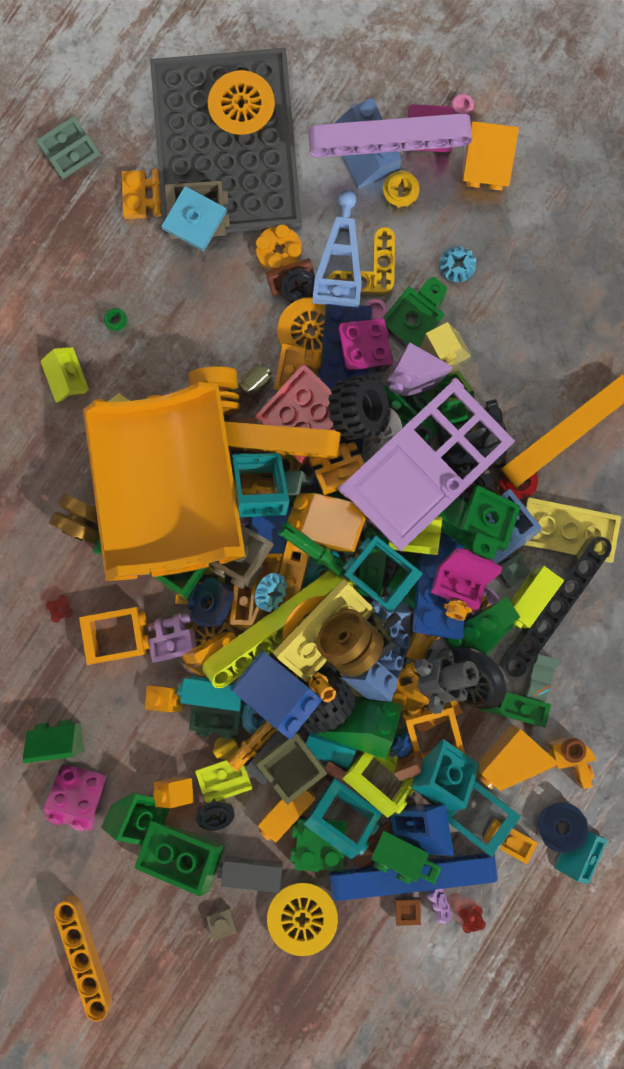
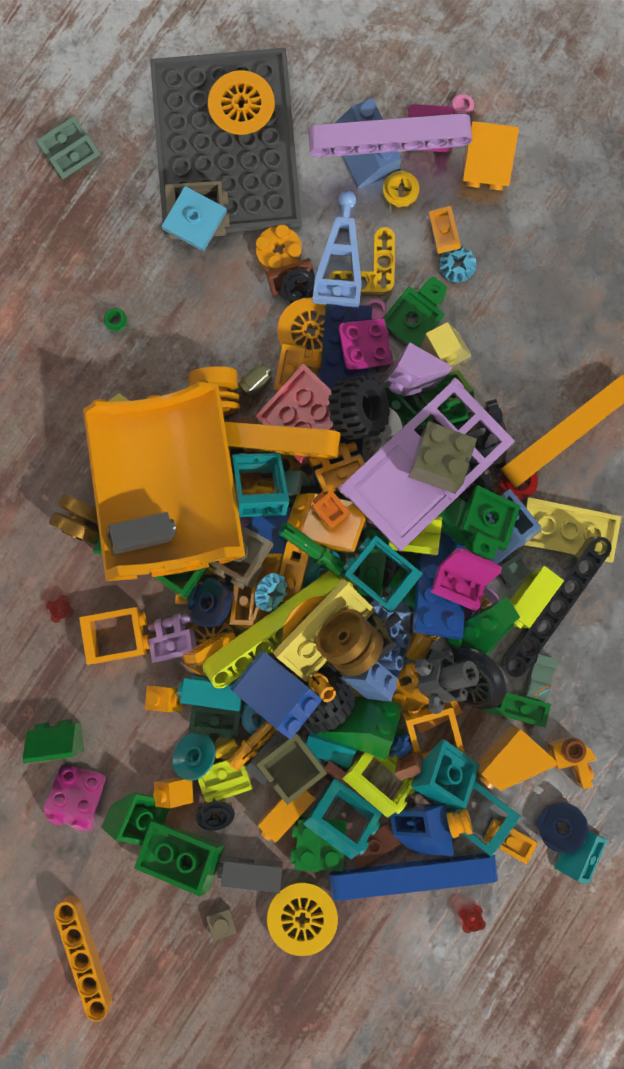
(64, 373): neon yellow panel -> none
(135, 194): light orange plate -> none
(140, 533): none -> dark grey brick
(186, 754): none -> teal dish
(329, 509): none -> orange bracket
(403, 859): green brick -> none
(407, 911): dark orange plate -> none
(440, 905): lavender piece -> none
(442, 457): none -> olive piece
(444, 229): none -> light orange plate
(457, 609): light orange plate -> none
(459, 823): none -> light orange wheel

